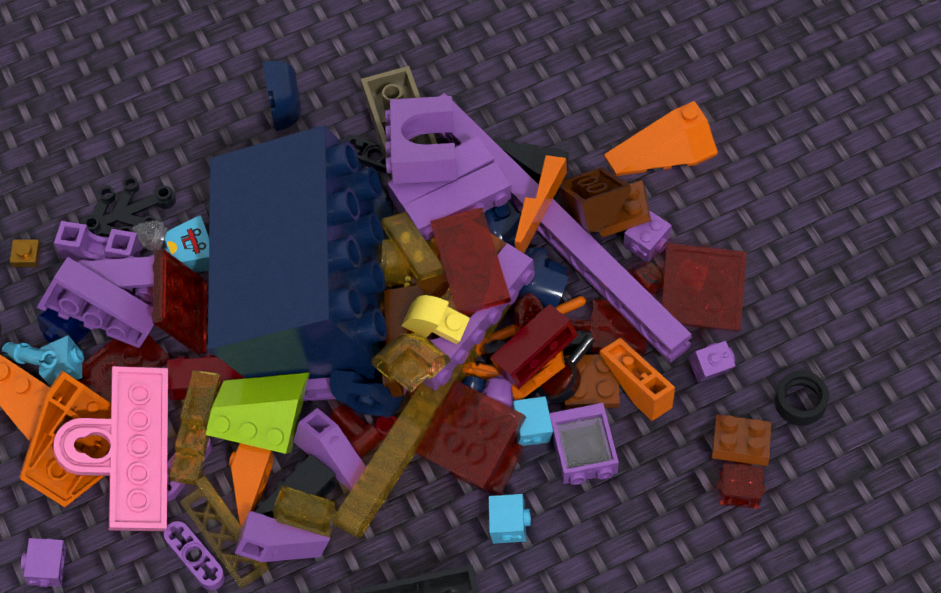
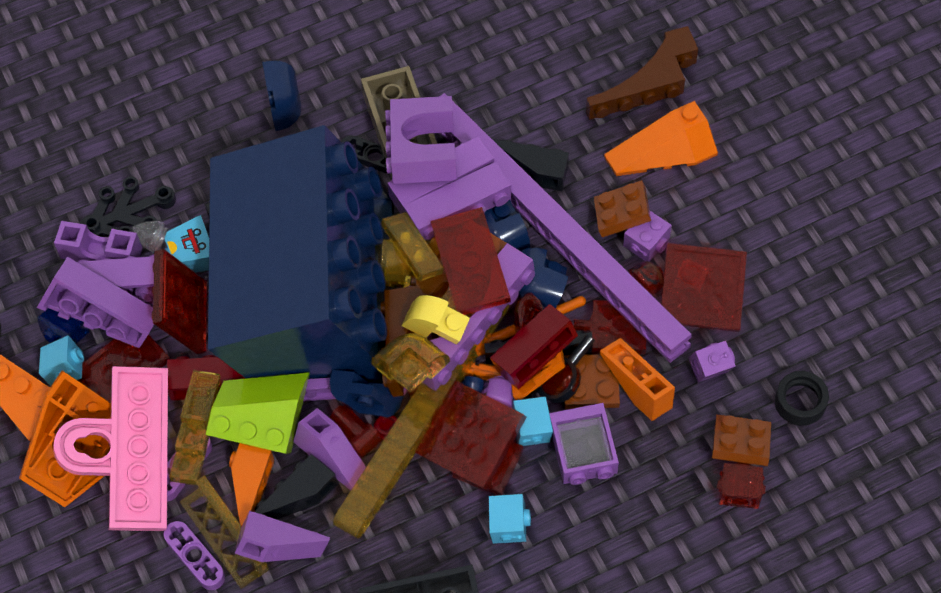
(24, 353): medium azure pin -> none
(25, 253): pearl gold plate -> none
(44, 562): medium lavender head -> none
(304, 511): clear yellow hinge -> none
(534, 209): orange slope -> none
(593, 198): reddish brown slope -> none
(653, 82): none -> reddish brown arch

